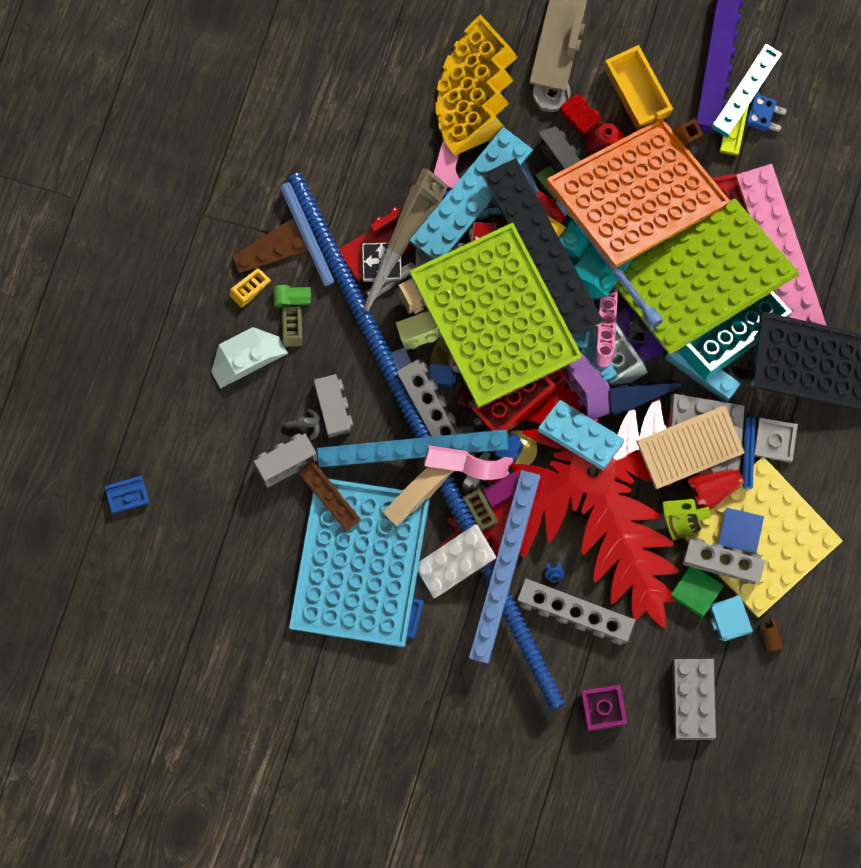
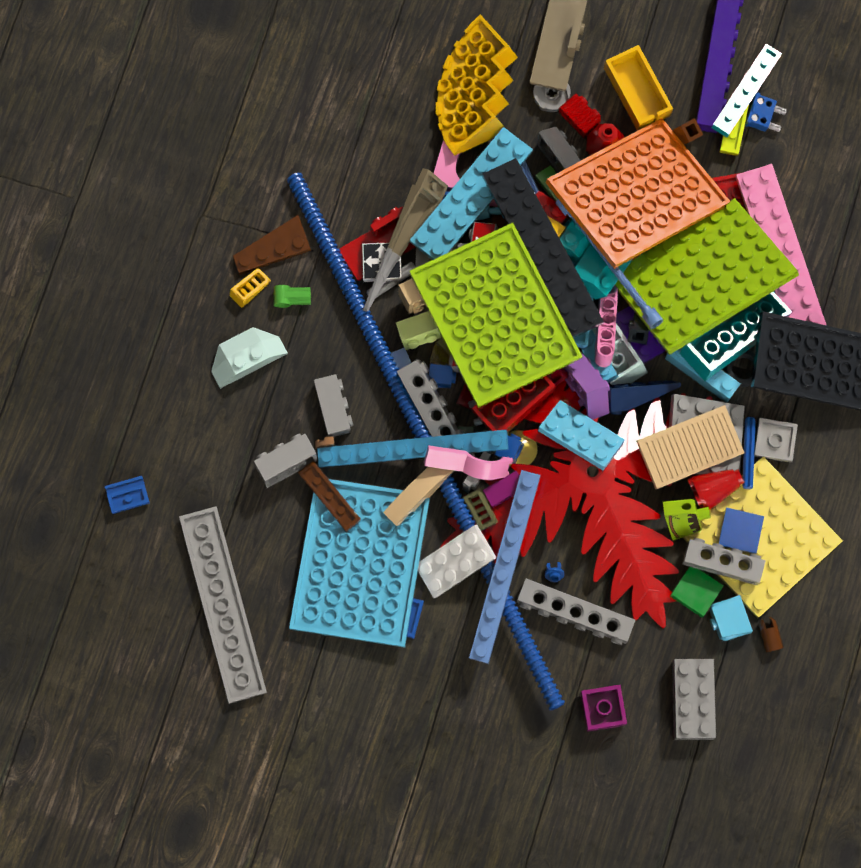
(222, 605): none -> light grey plate
(292, 338): olive slope -> none
(306, 422): dark grey piece -> none
(307, 234): medium blue axle -> none
(327, 442): none -> medium nougat tile

